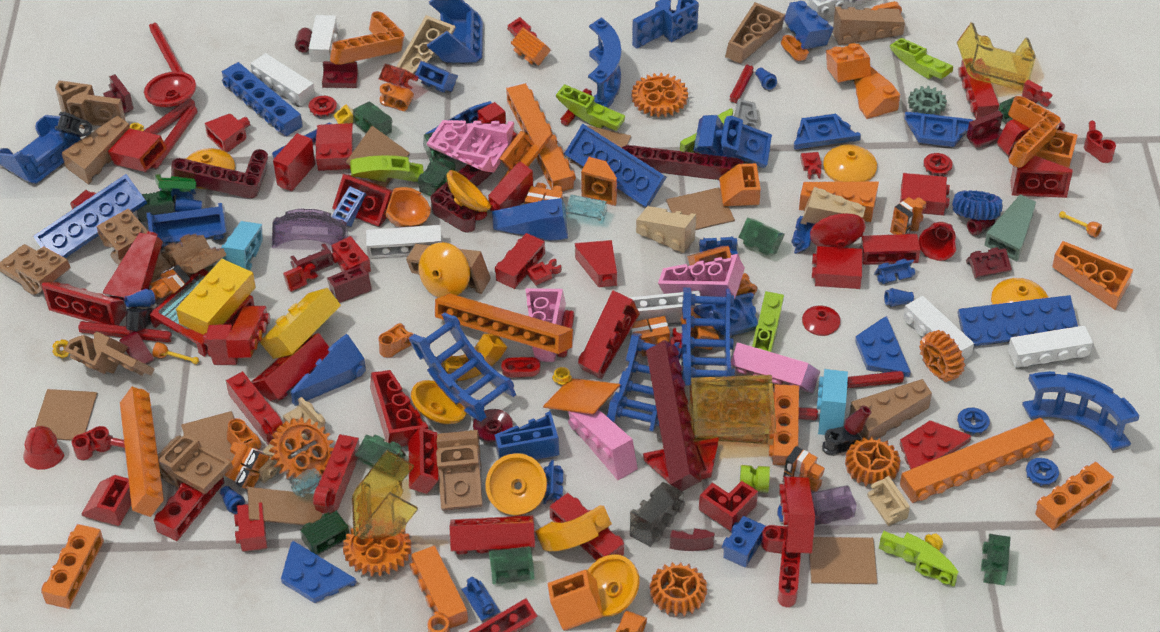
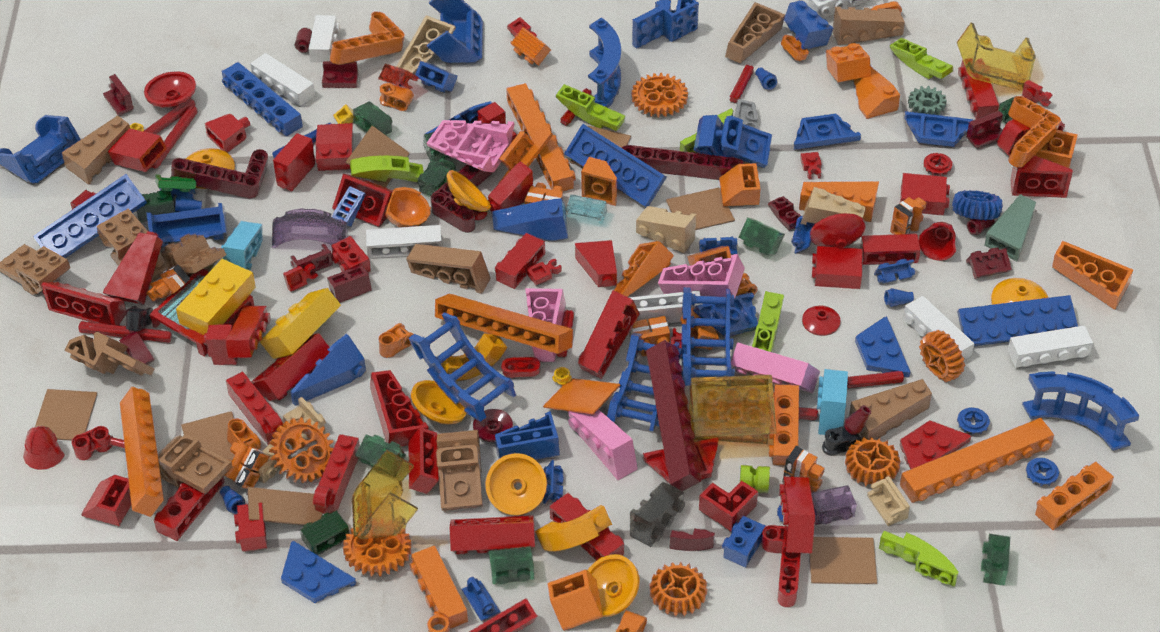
(56, 348): yellow plate -> none
(70, 125): black piece -> none
(72, 566): orange brick -> none
(82, 103): medium nougat piece -> none
(143, 298): blue cone -> none
(161, 350): hinge -> none
(165, 48): red axle -> none
(306, 482): clear light blue brick -> none
(321, 101): red gear -> none
(451, 266): light orange dish -> none
(644, 264): none -> orange wedge
(785, 212): none -> dark red slope
(850, 164): light orange dish -> none
(934, 540): yellow plate -> none
(1092, 228): hinge -> none
(1099, 148): red beam -> none

